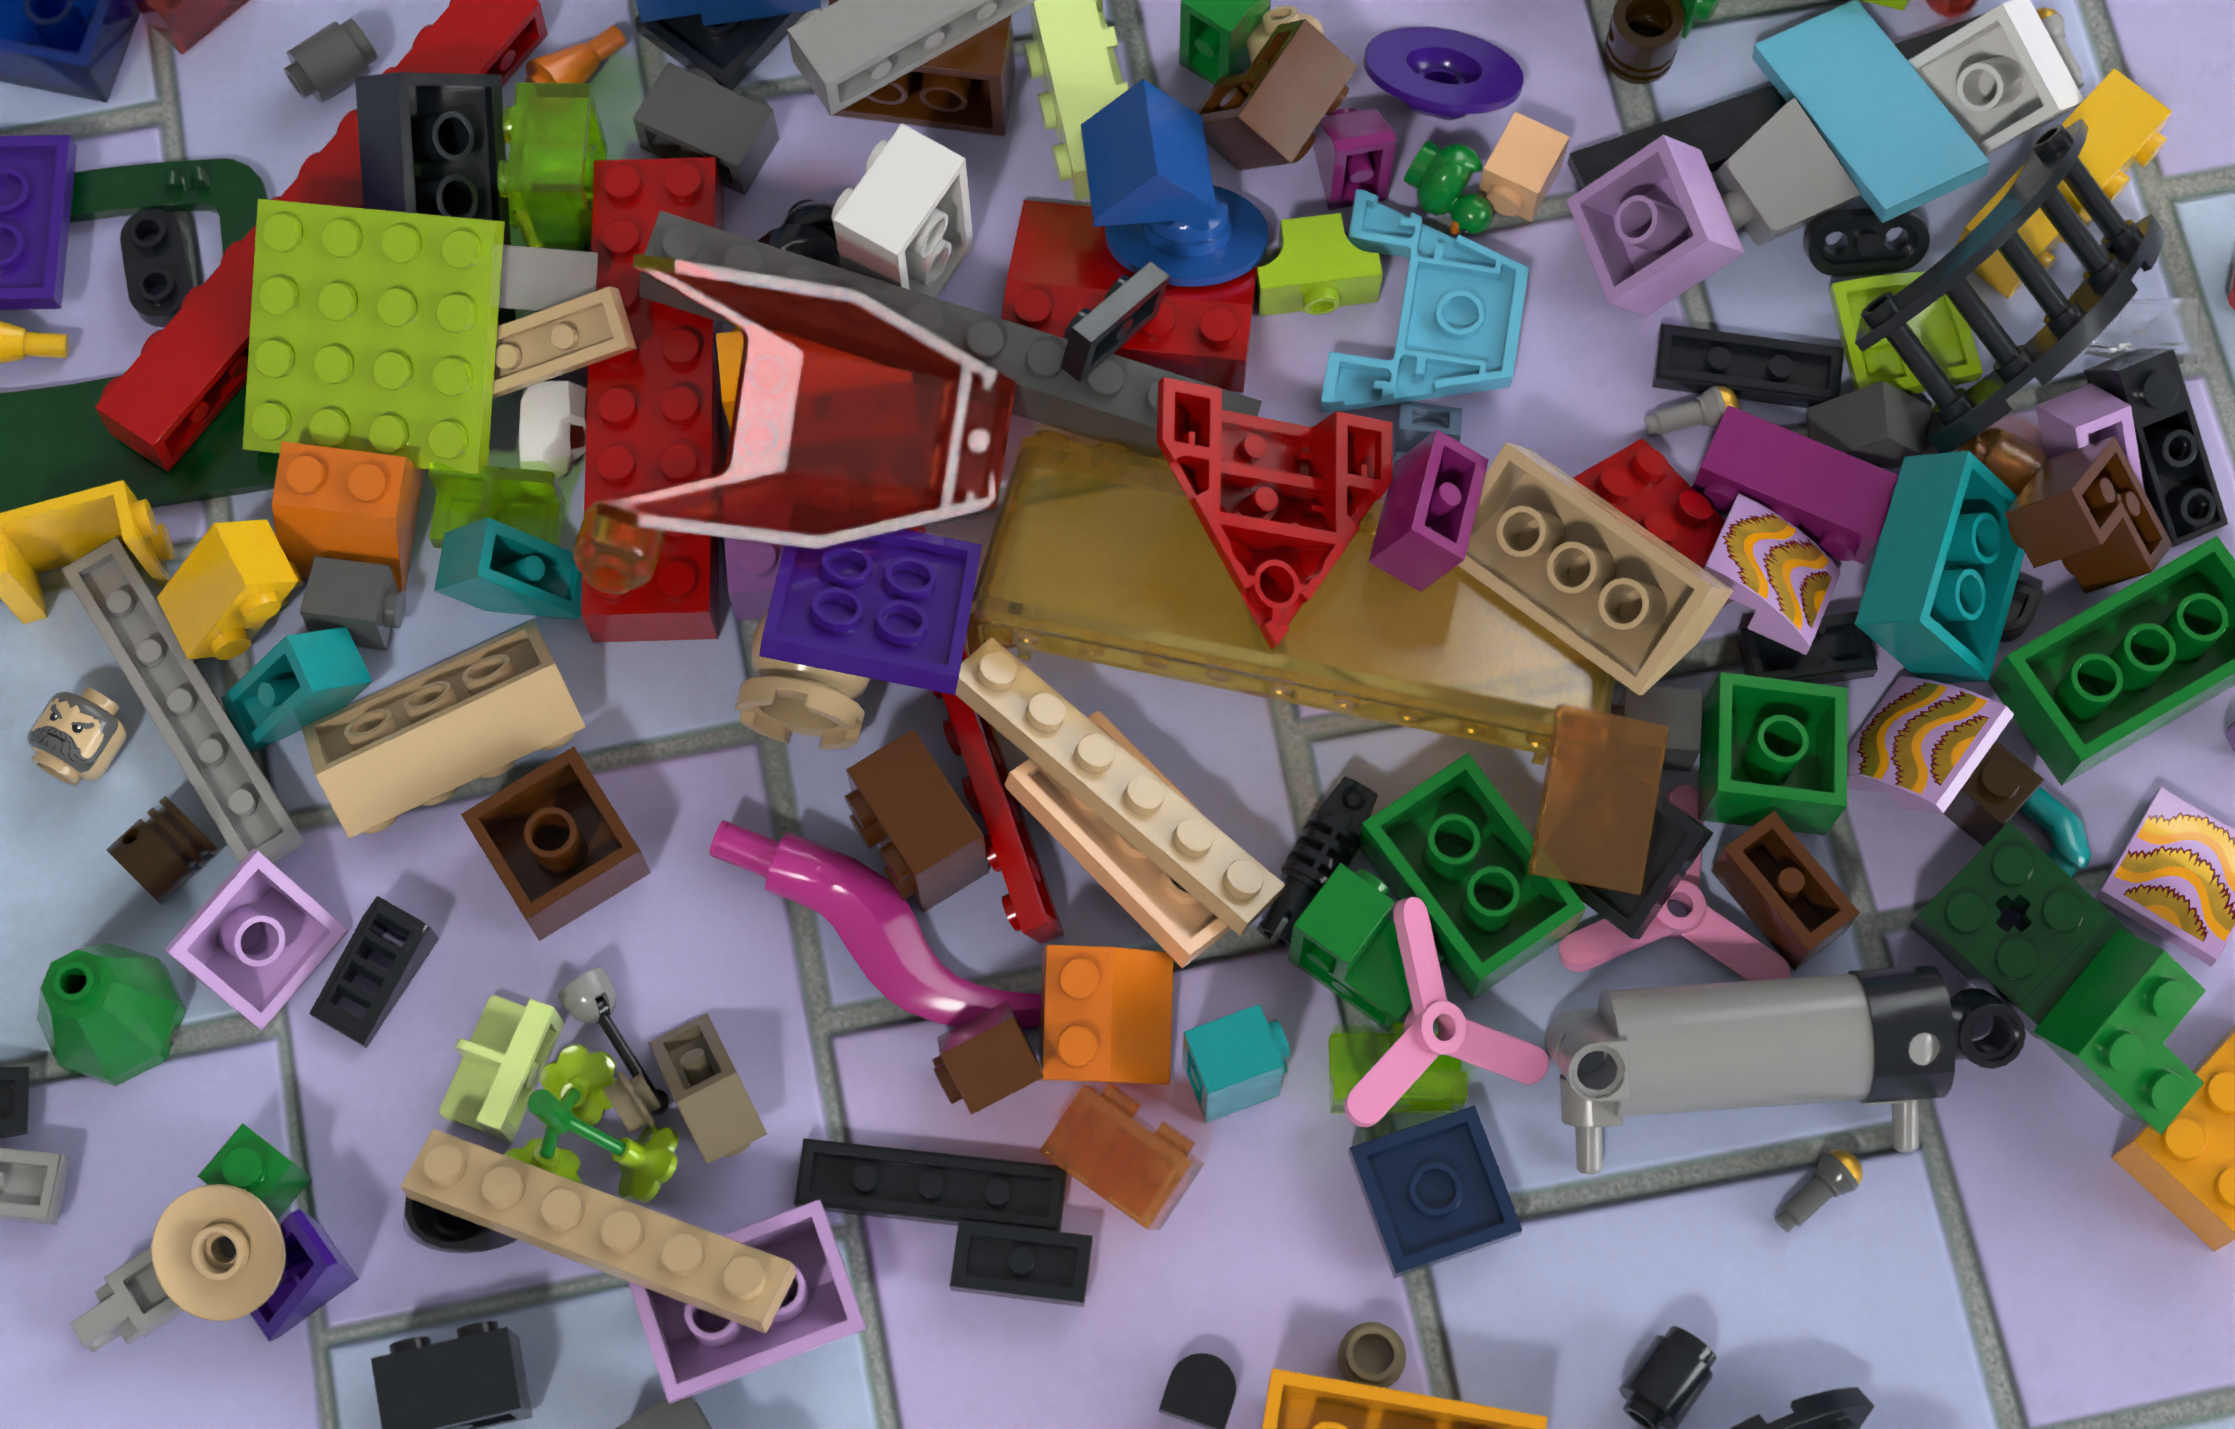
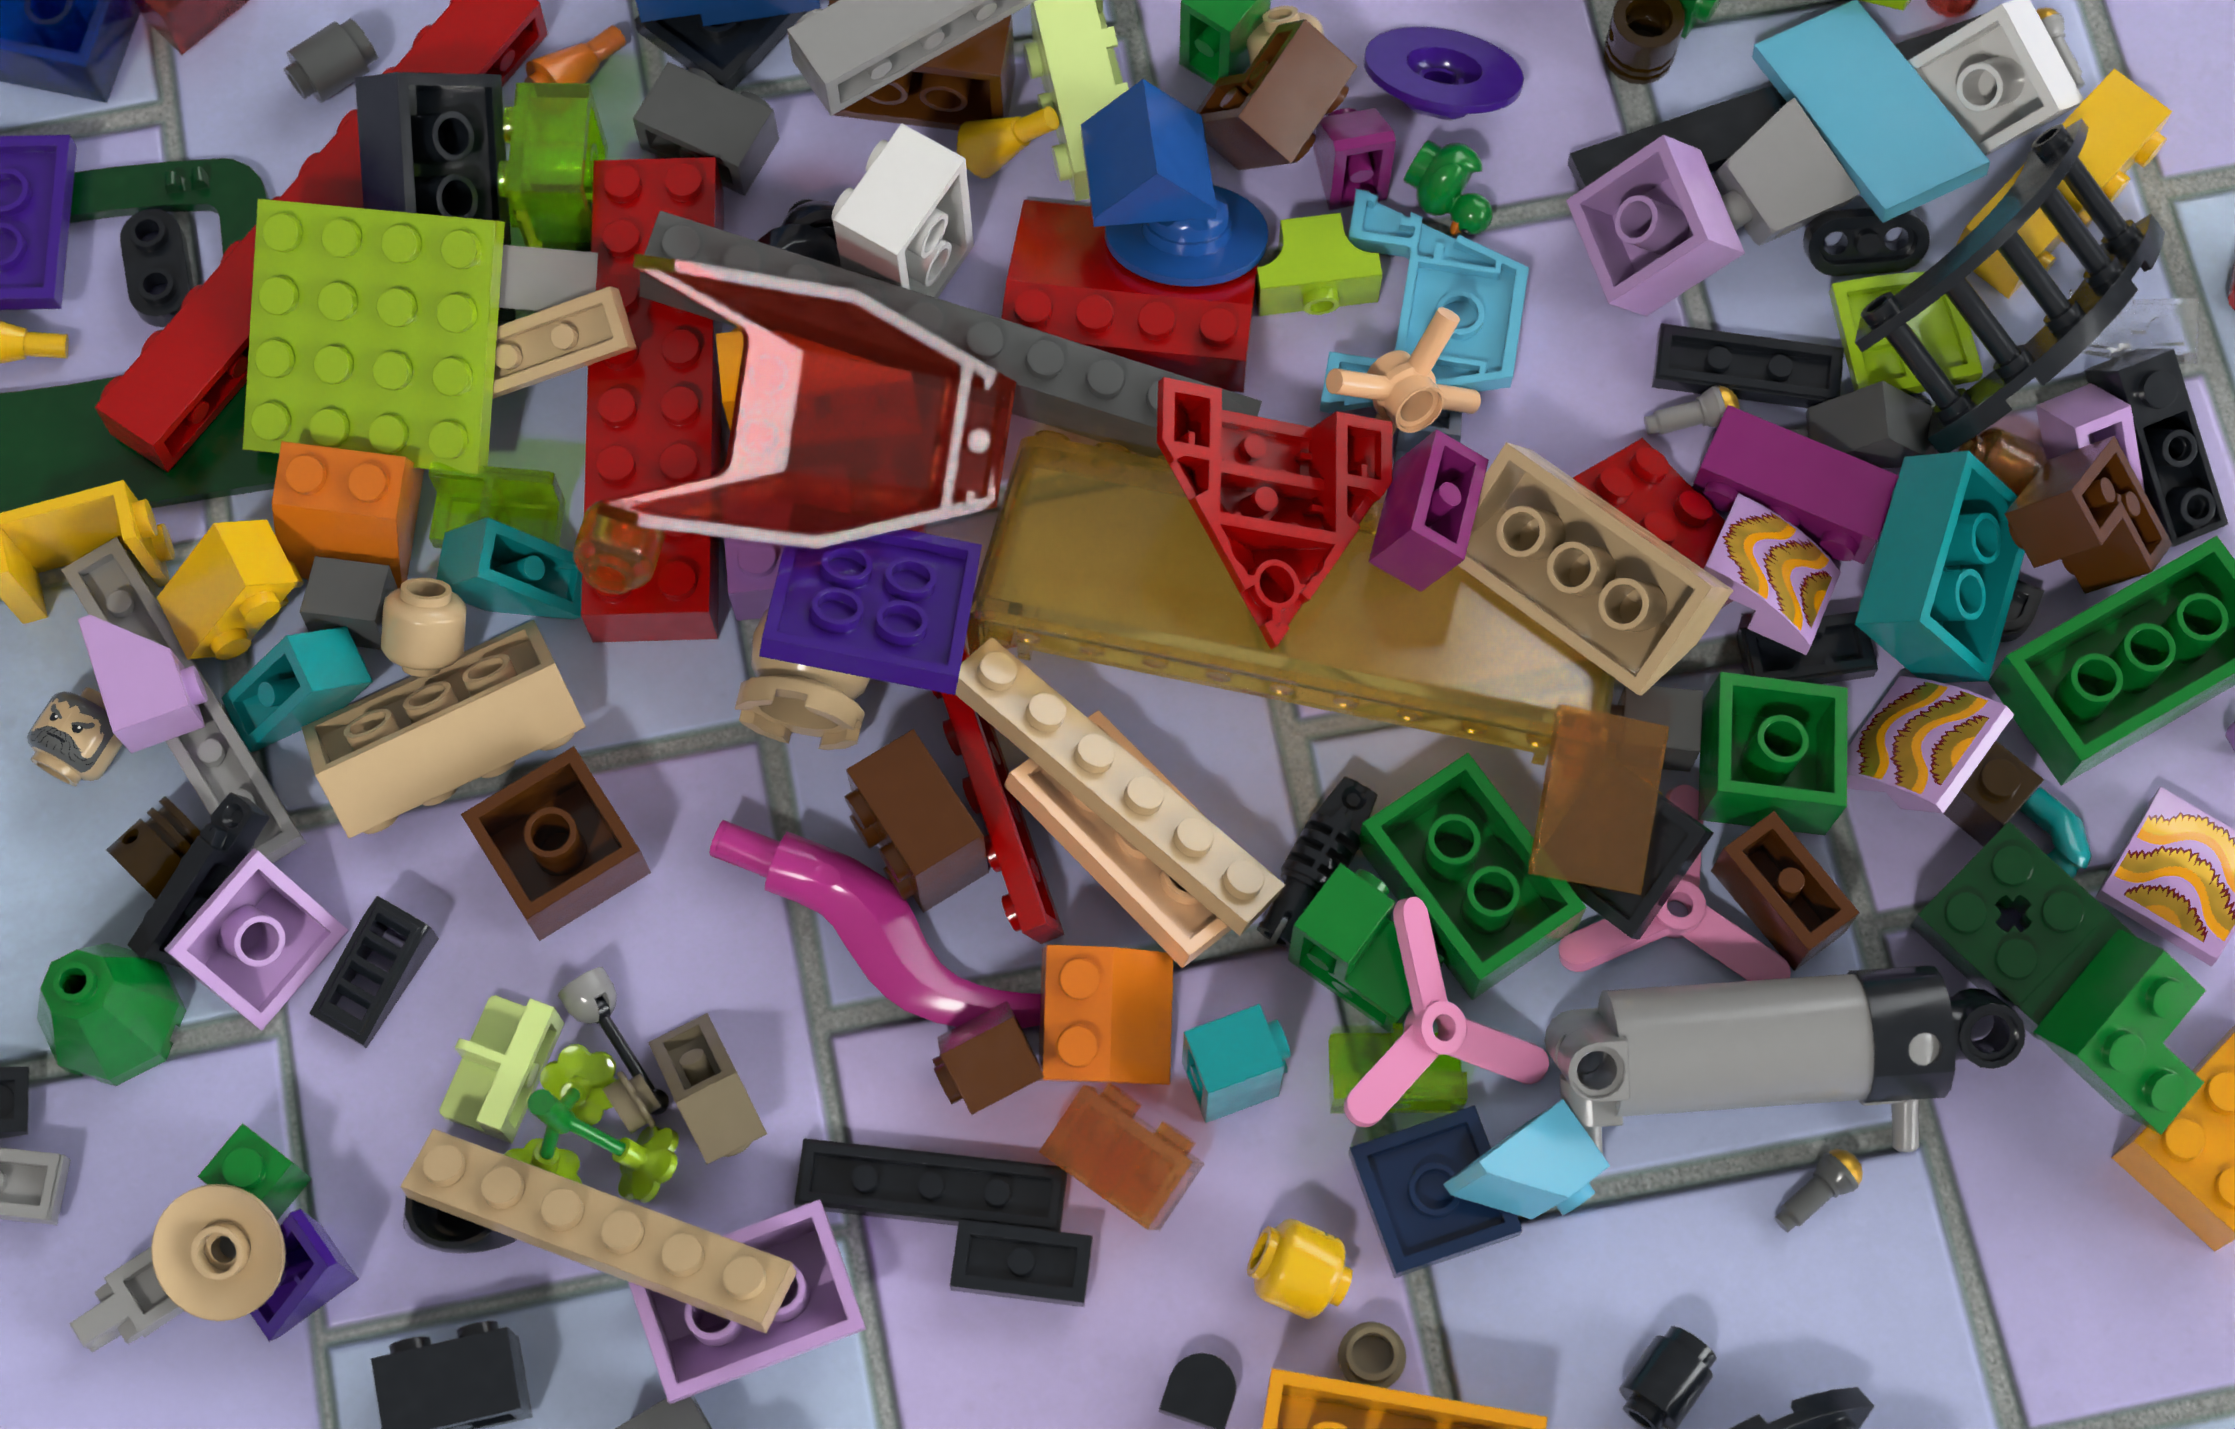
(142, 685): none -> lavender slope
(199, 874): none -> black hinge
(423, 626): none -> tan head
(552, 426): white rock -> none
(994, 142): none -> yellow cone
(1122, 314): black plate -> none
(1299, 1268): none -> yellow head
(1403, 383): none -> light nougat bar
(1523, 167): light nougat brick -> none
(1534, 1167): none -> medium azure slope

